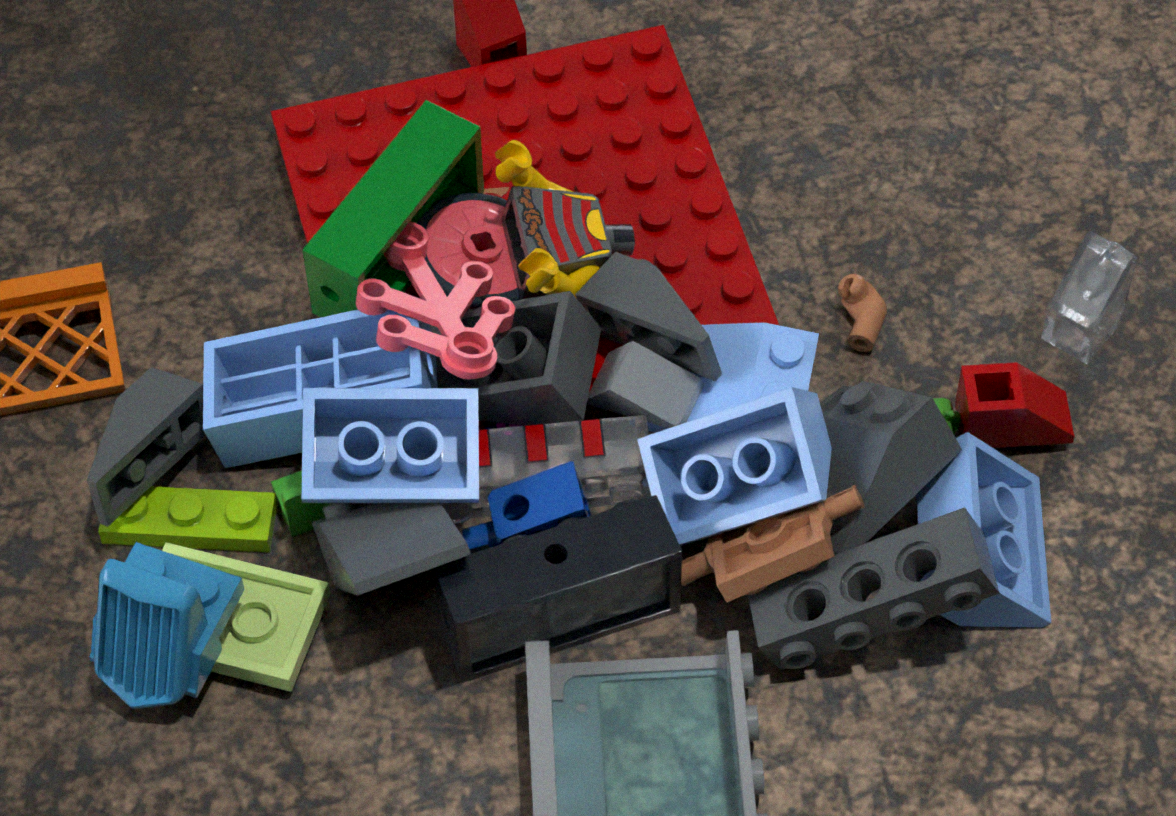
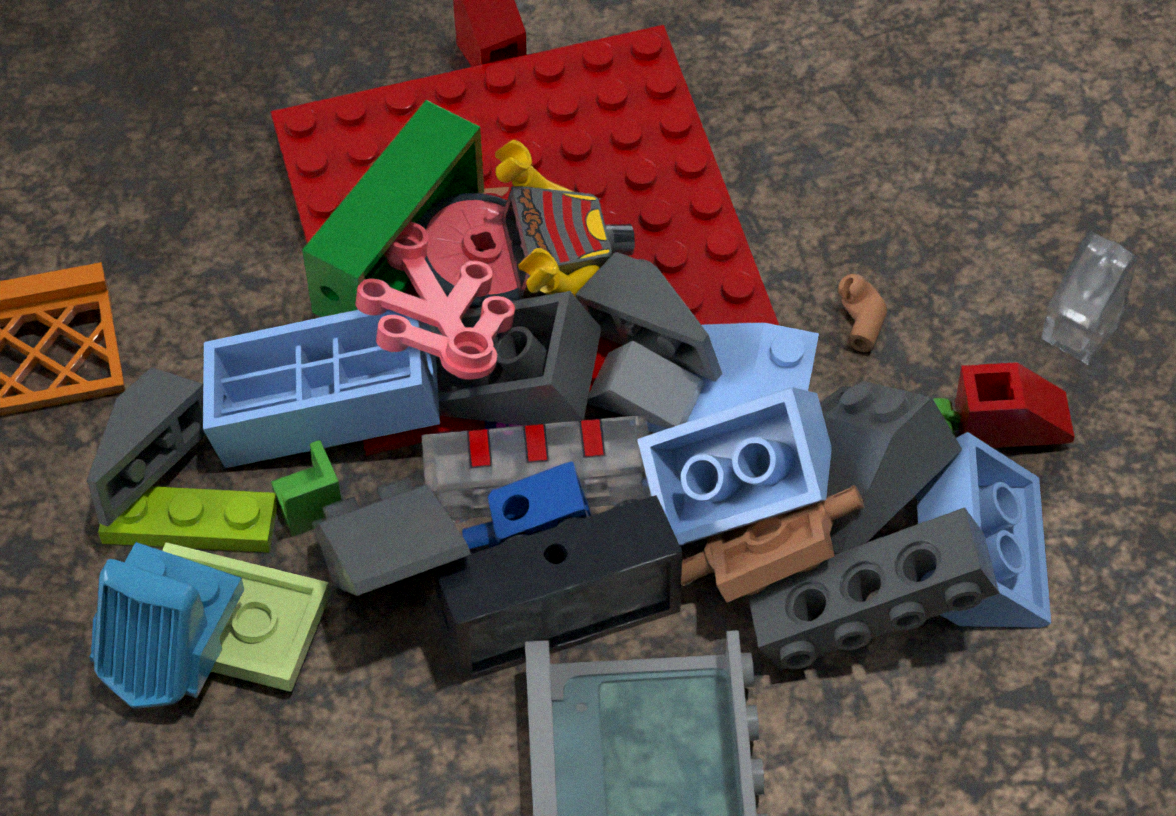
(390, 445): light blue slope -> none

